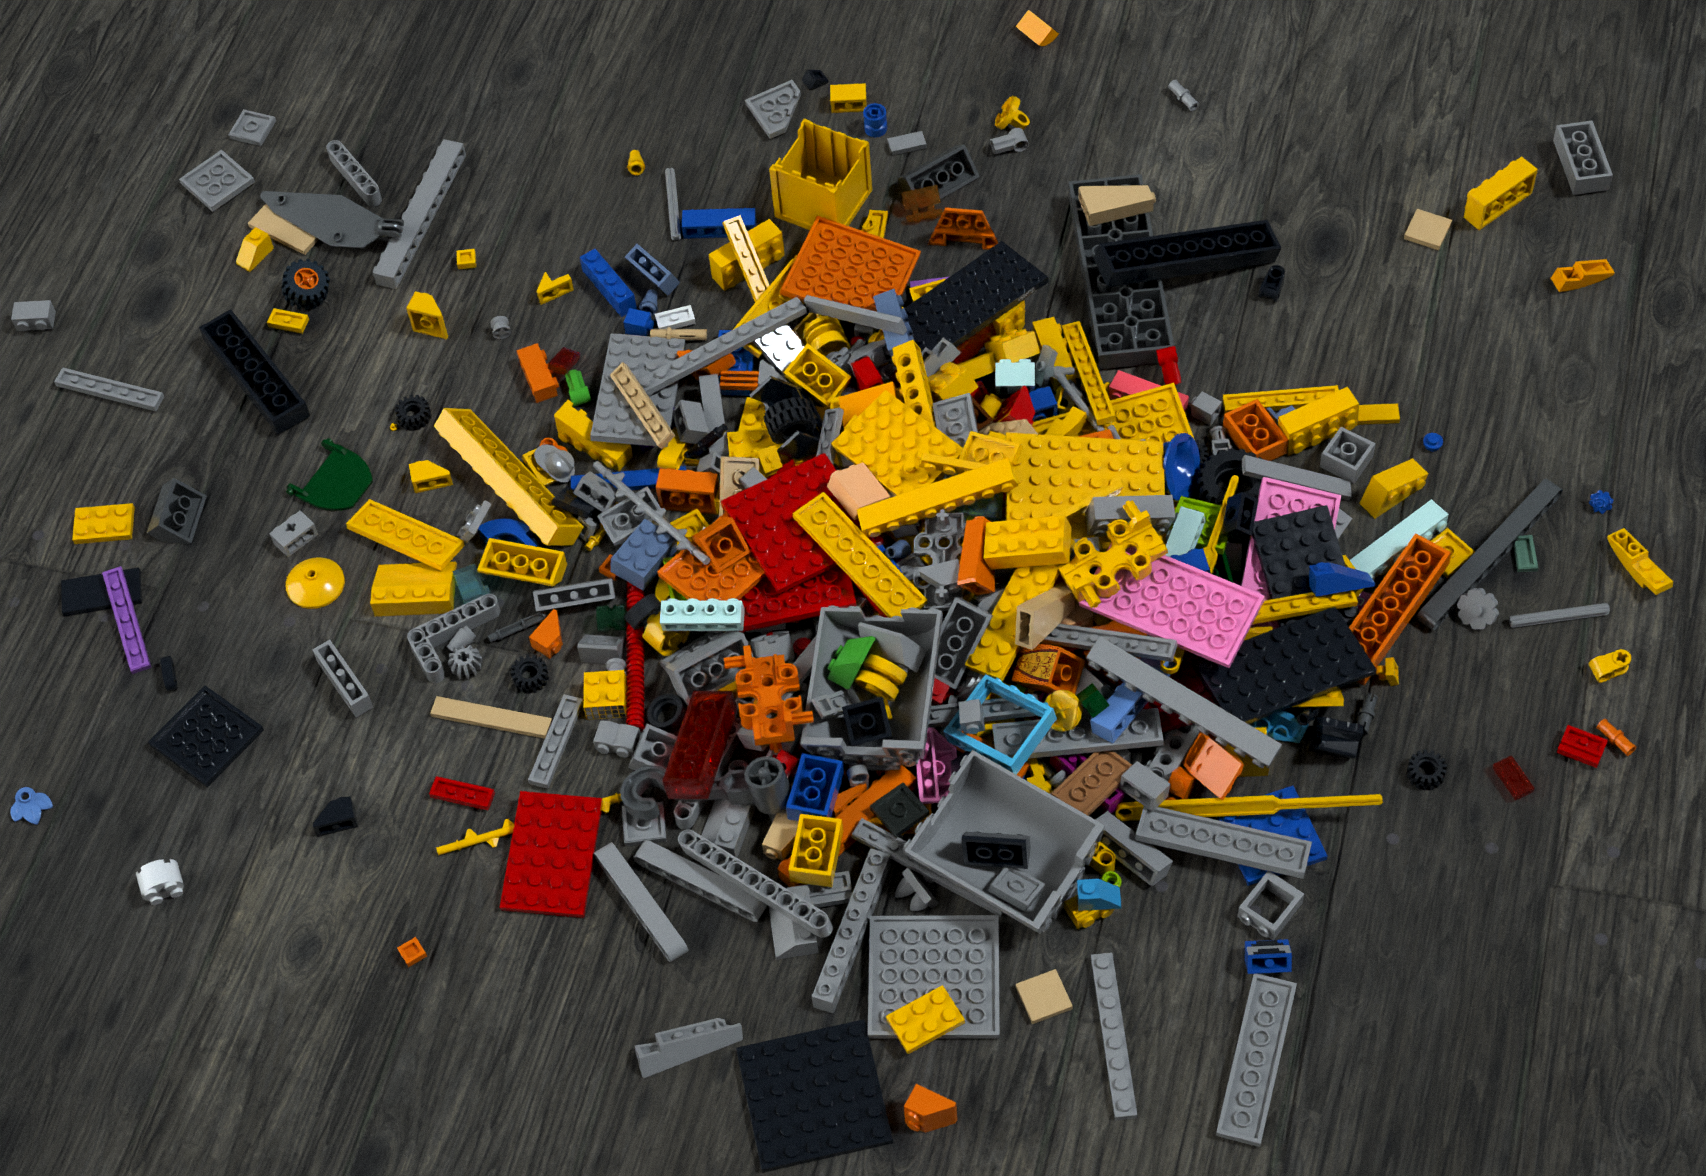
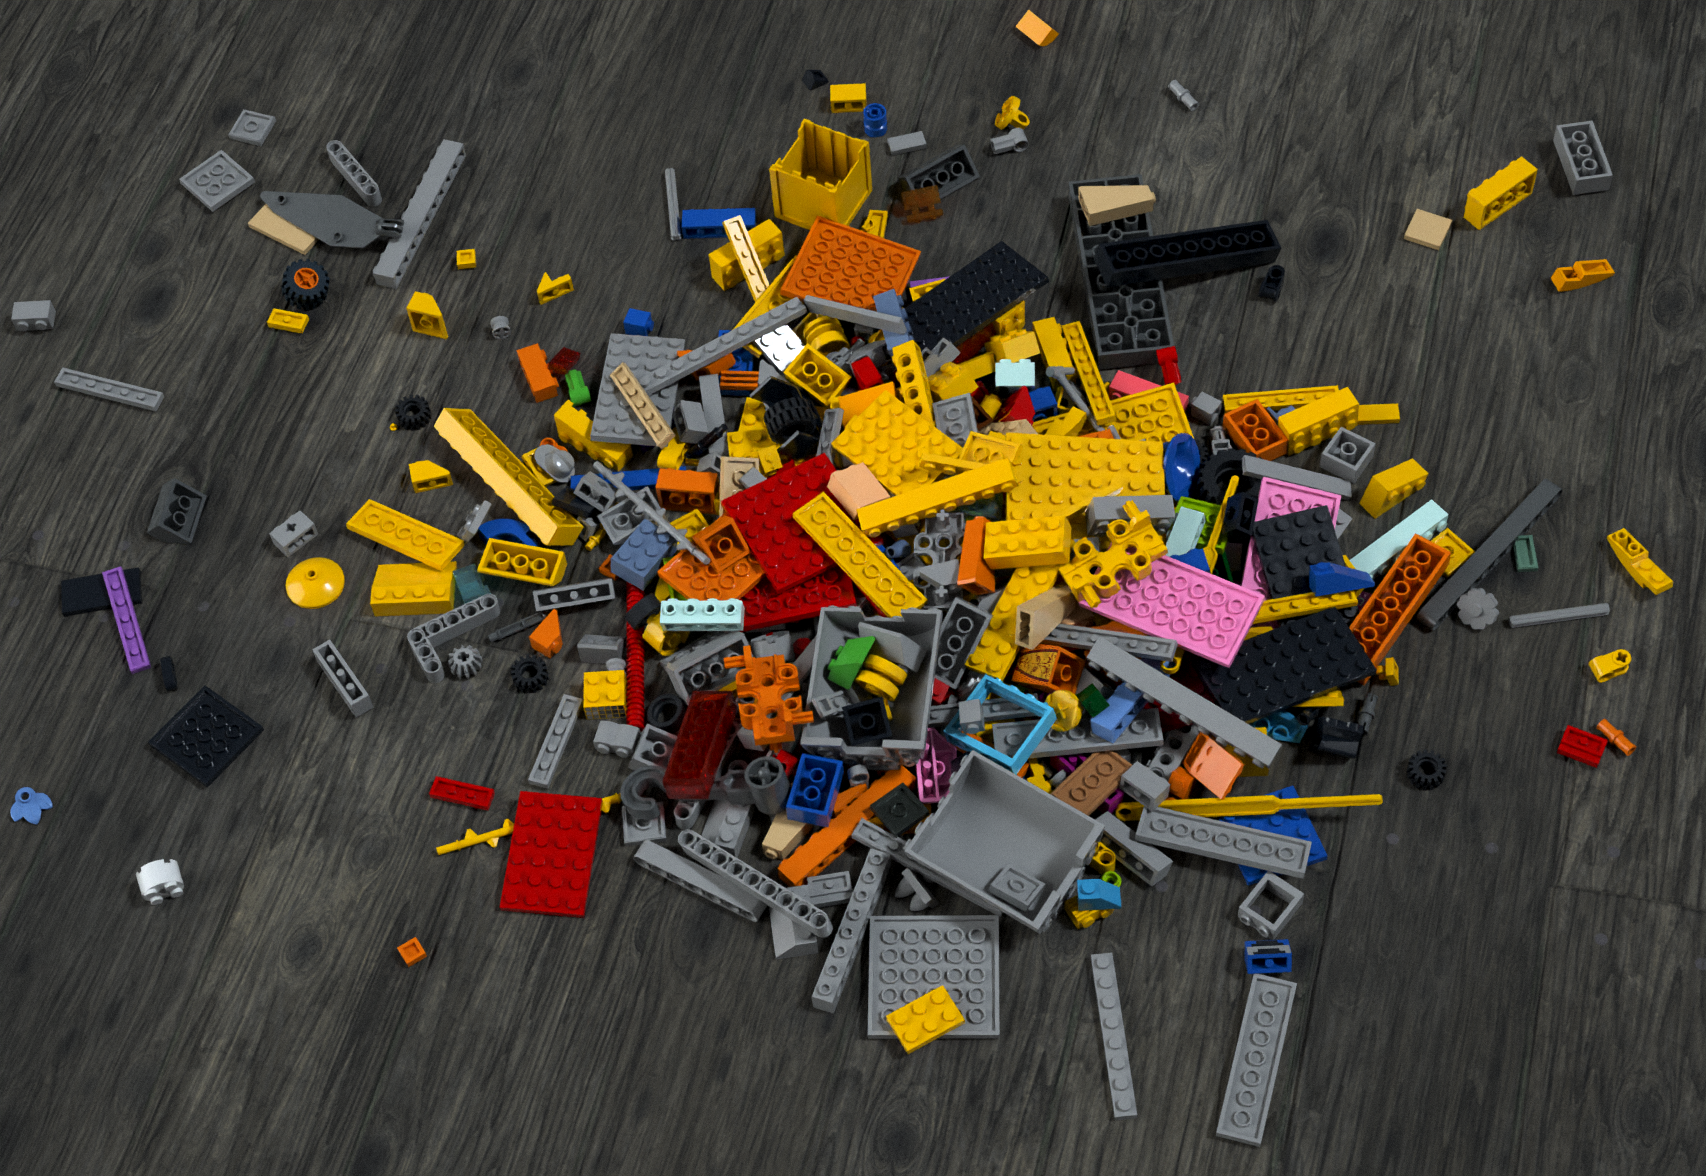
(103, 523): yellow plate -> none
(254, 249): yellow slope -> none
(254, 372): black brick -> none
(336, 817): black slope -> none
(337, 482): dark green piece -> none
(463, 637): light grey cone -> none
(491, 717): tan tile -> none
(608, 282): blue brick -> none
(611, 618): clear green wheel -> none
(635, 164): yellow cone -> none
(641, 902): light grey beam -> none
(649, 302): sand blue cone -> none
(652, 269): sand blue brick -> none
(675, 318): white plate -> none
(685, 1044): light grey wedge -> none
(687, 334): tan pin -> none
(775, 107): light grey plate -> none
(814, 1096): black plate -> none
(816, 850): yellow brick -> none
(928, 1110): orange slope -> none
(963, 226): orange wedge -> none
(996, 850): black slope -> none
(1044, 996): tan tile -> none
(1046, 359): light grey plate -> none
(1432, 441): blue plate -> none
(1513, 777): clear red plate -> none
(1601, 501): blue plant -> none

